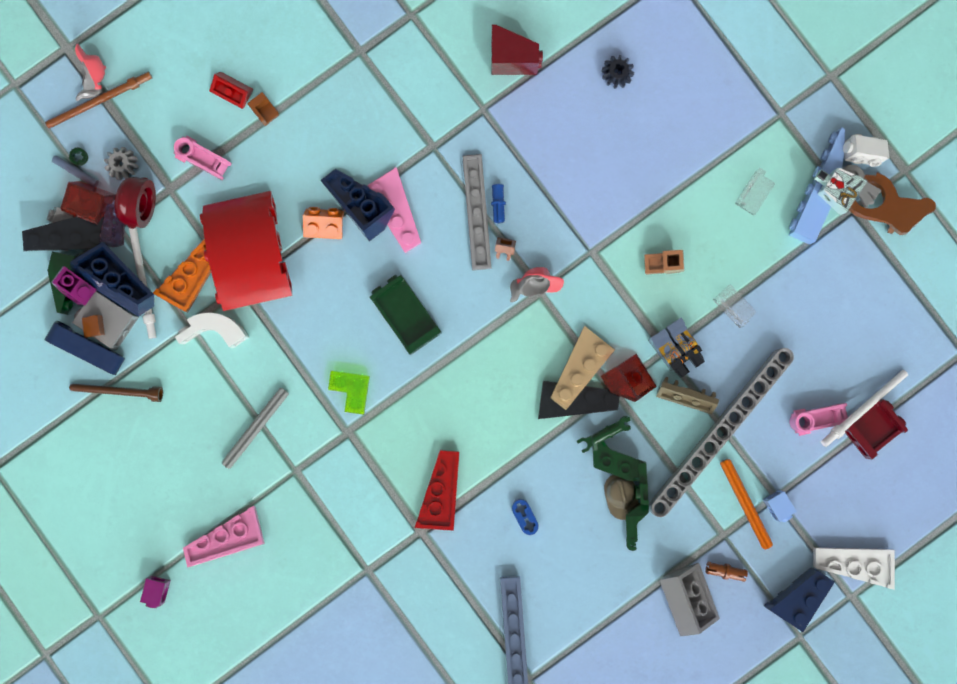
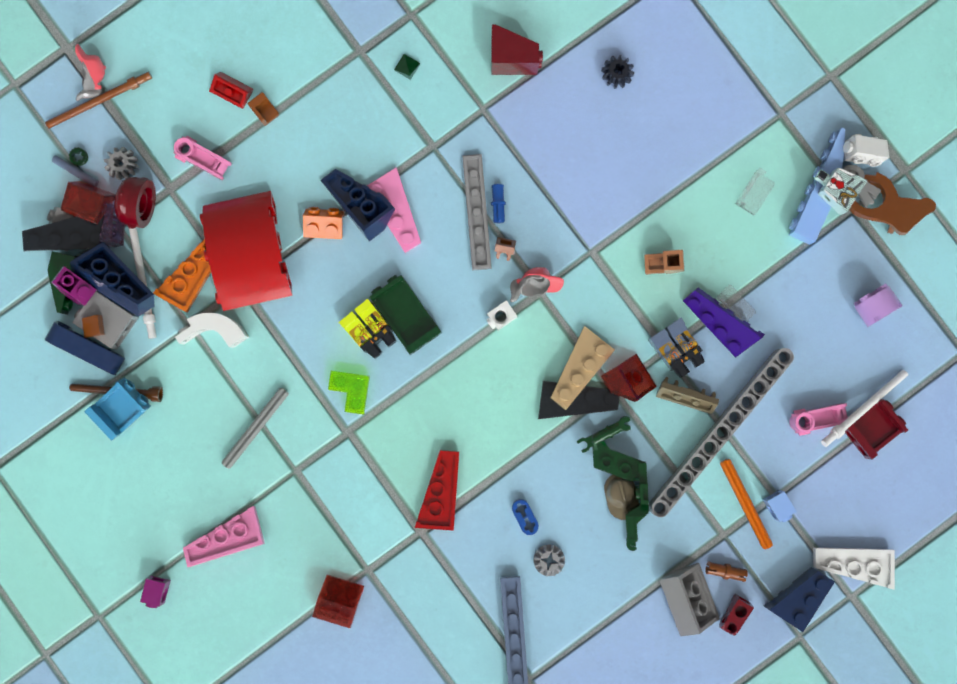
(118, 408): none -> dark azure panel
(338, 601): none -> clear red slope
(373, 333): none -> hips
(407, 66): none -> dark green slope
(505, 308): none -> white brick
(544, 552): none -> light grey gear
(729, 329): none -> dark purple wing
(736, 615): none -> dark red leg
(877, 304): none -> lavender brick

